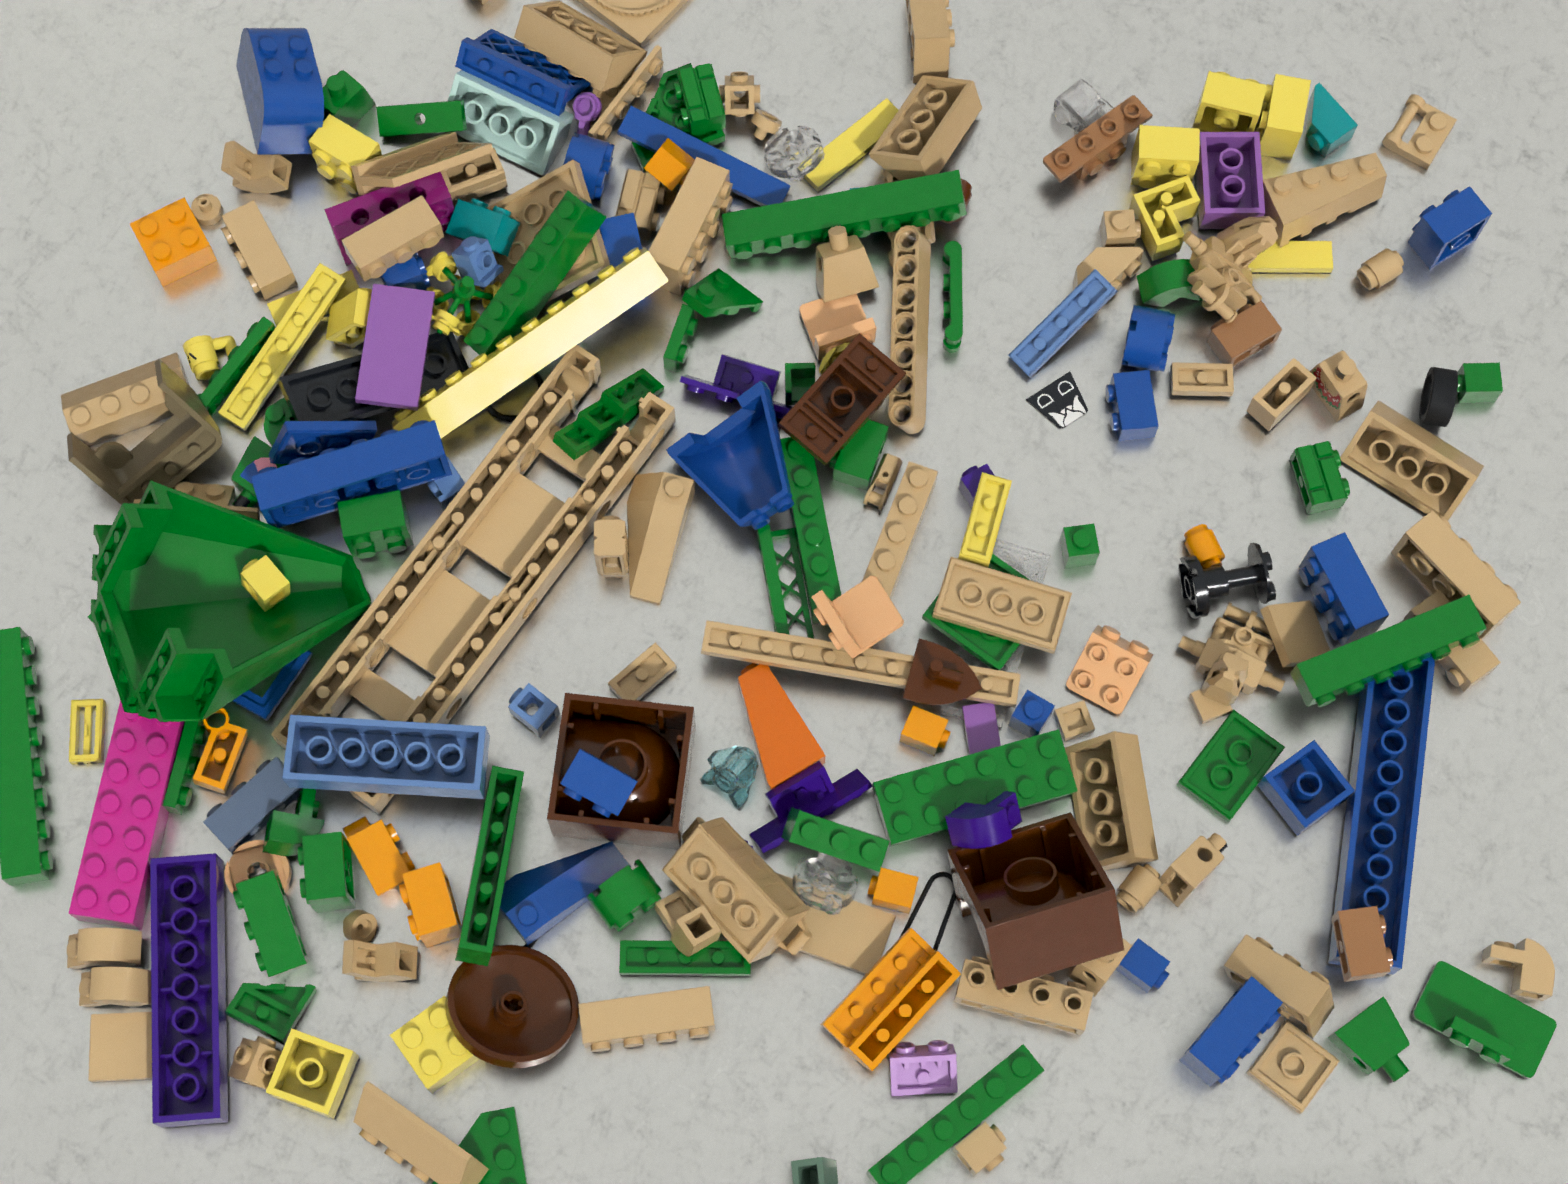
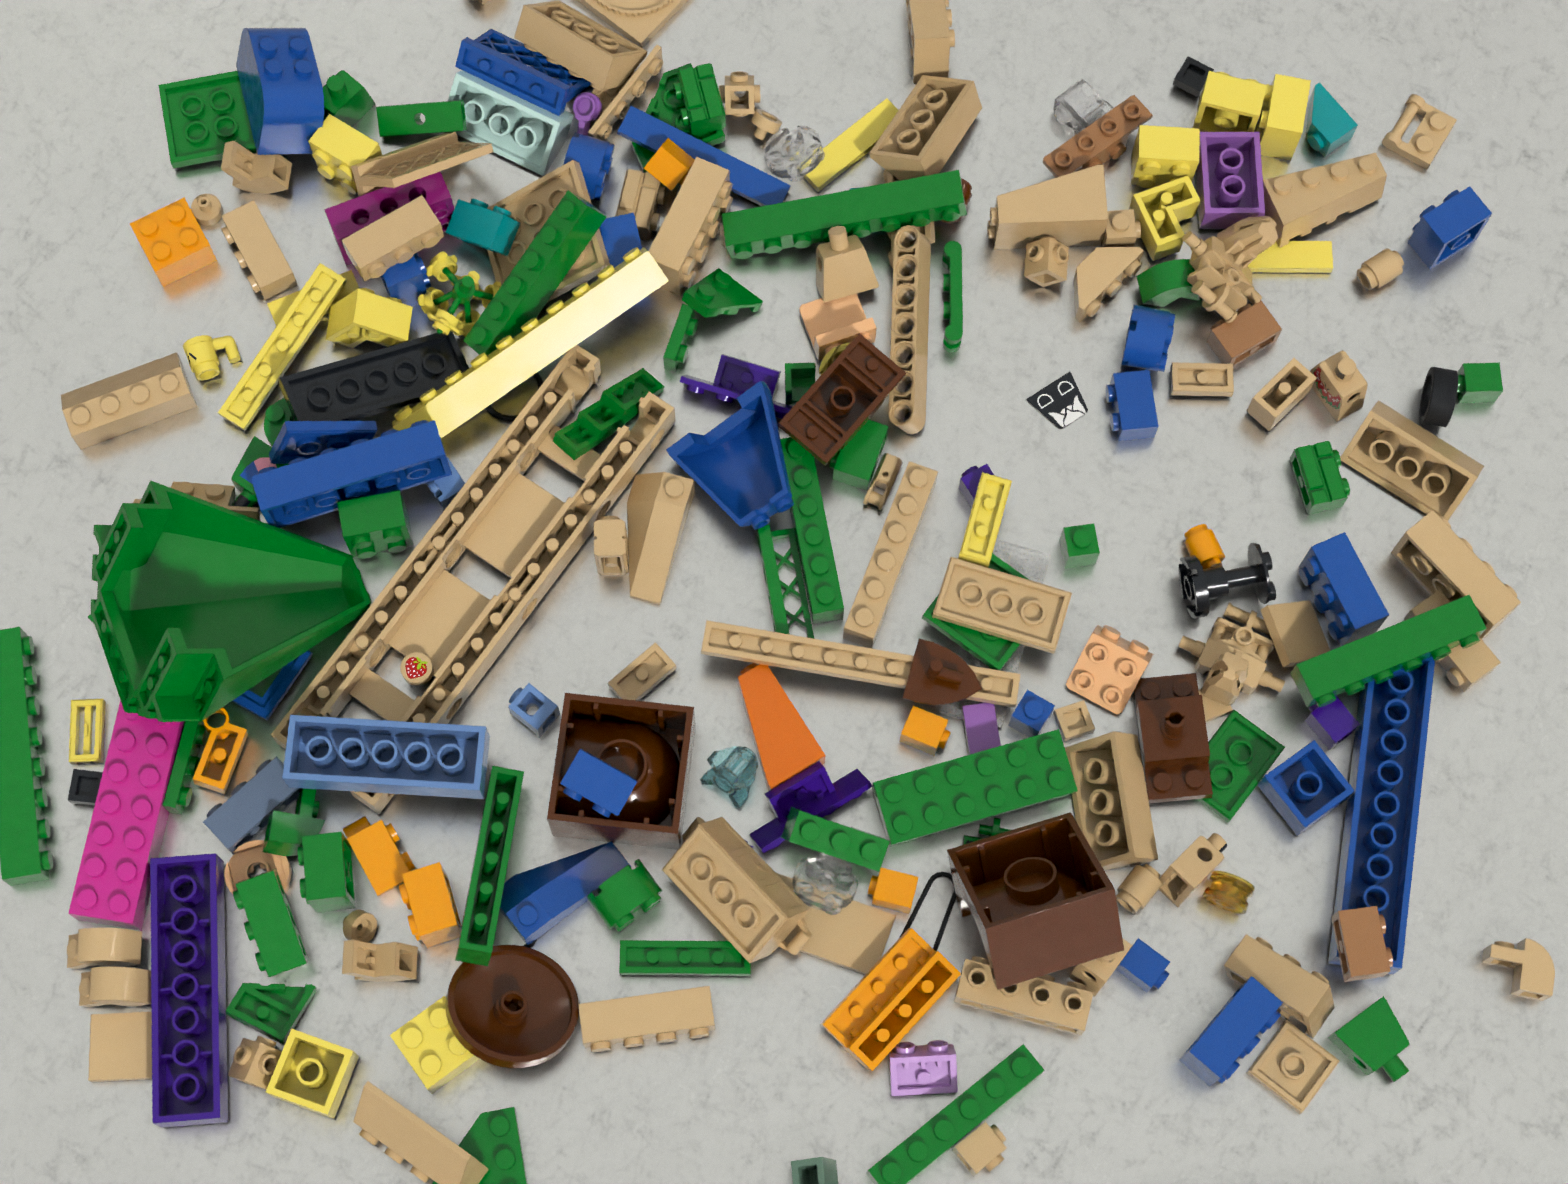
(84, 787): none -> black plate
(162, 456): dark tan windscreen -> none
(203, 117): none -> green plate
(239, 359): green plate -> none
(265, 582): light yellow brick -> none
(395, 347): medium lavender tile -> none
(416, 668): none -> tile
(475, 178): tan brick -> none
(476, 260): medium blue brick -> none
(690, 926): tan brick -> none
(858, 616): light nougat bracket -> none
(984, 825): dark purple brick -> none
(1046, 261): none -> tan brick
(1063, 207): none -> tan slope
(1063, 323): medium blue tile -> none
(1173, 738): none -> reddish brown brick
(1192, 76): none -> black plate
(1229, 892): none -> clear yellow wheel
(1331, 723): none -> dark purple brick
(1484, 1020): green bracket -> none

